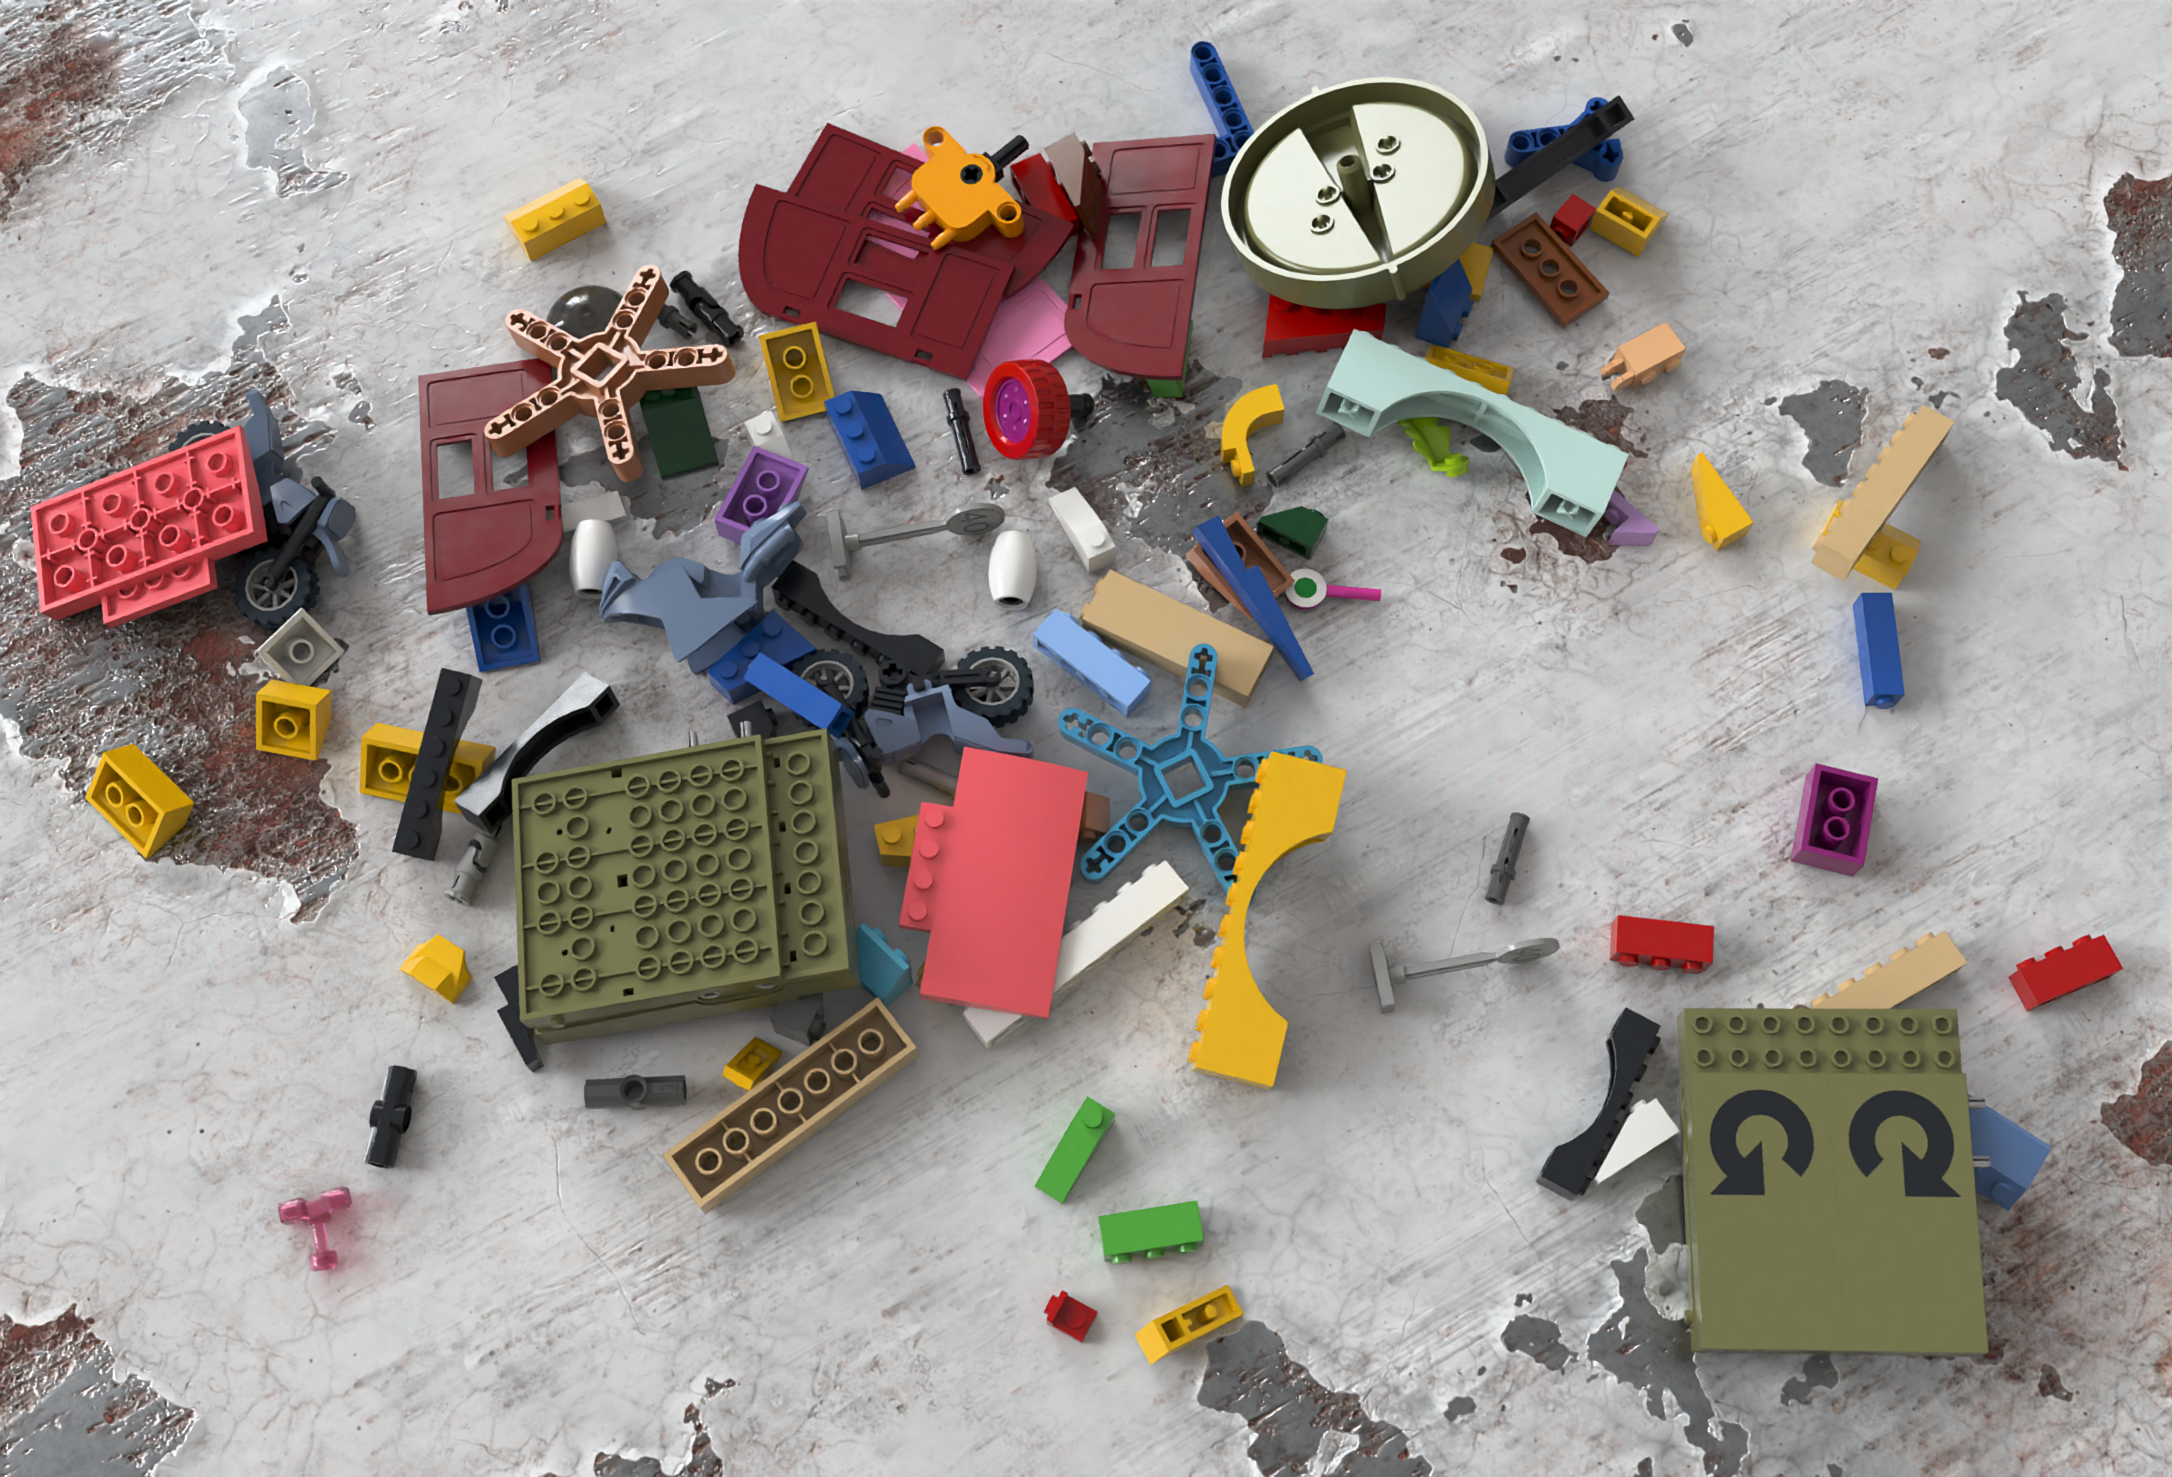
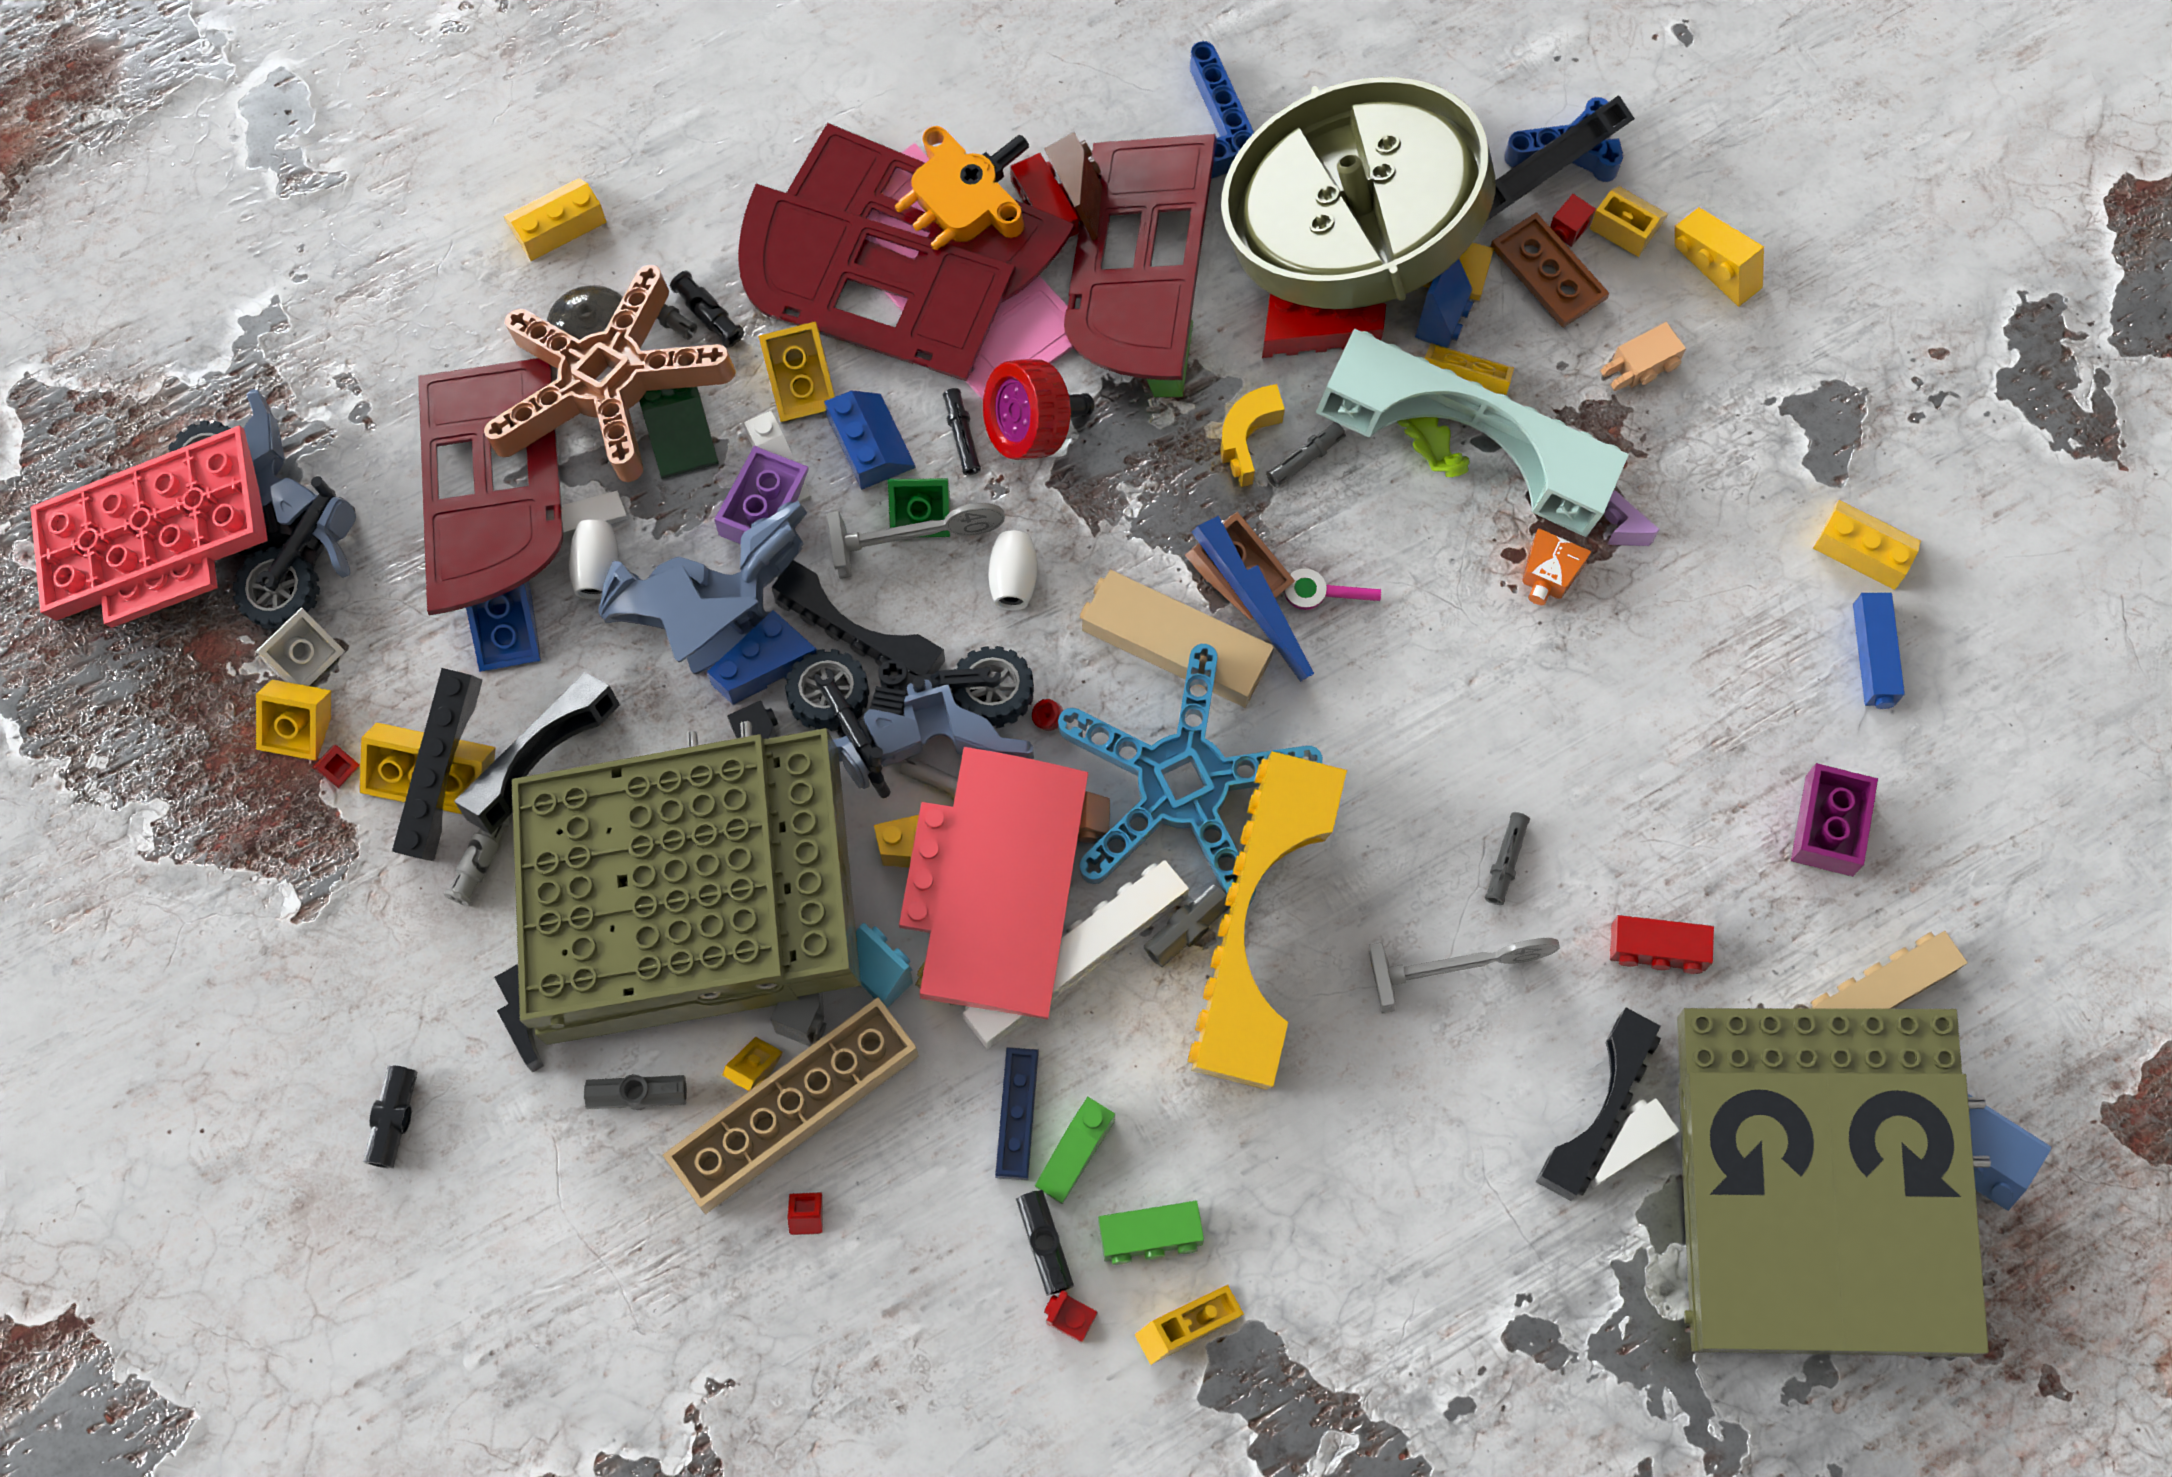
(138, 799): yellow slope -> none
(316, 1214): clear pink bar -> none
(336, 766): none -> red slope
(439, 967): yellow slope -> none
(799, 695): blue brick -> none
(805, 1213): none -> red slope
(918, 501): none -> green slope
(1017, 1114): none -> dark blue tile
(1046, 714): none -> red tile
(1050, 1262): none -> black piece
(1084, 530): white slope -> none
(1092, 662): light blue brick -> none
(1187, 926): none -> dark grey piece
(1294, 529): dark green slope -> none
(1552, 566): none -> orange torso
(1718, 510): yellow slope -> none
(1722, 254): none -> yellow wedge
(1881, 493): tan brick -> none
(2064, 971): red brick -> none

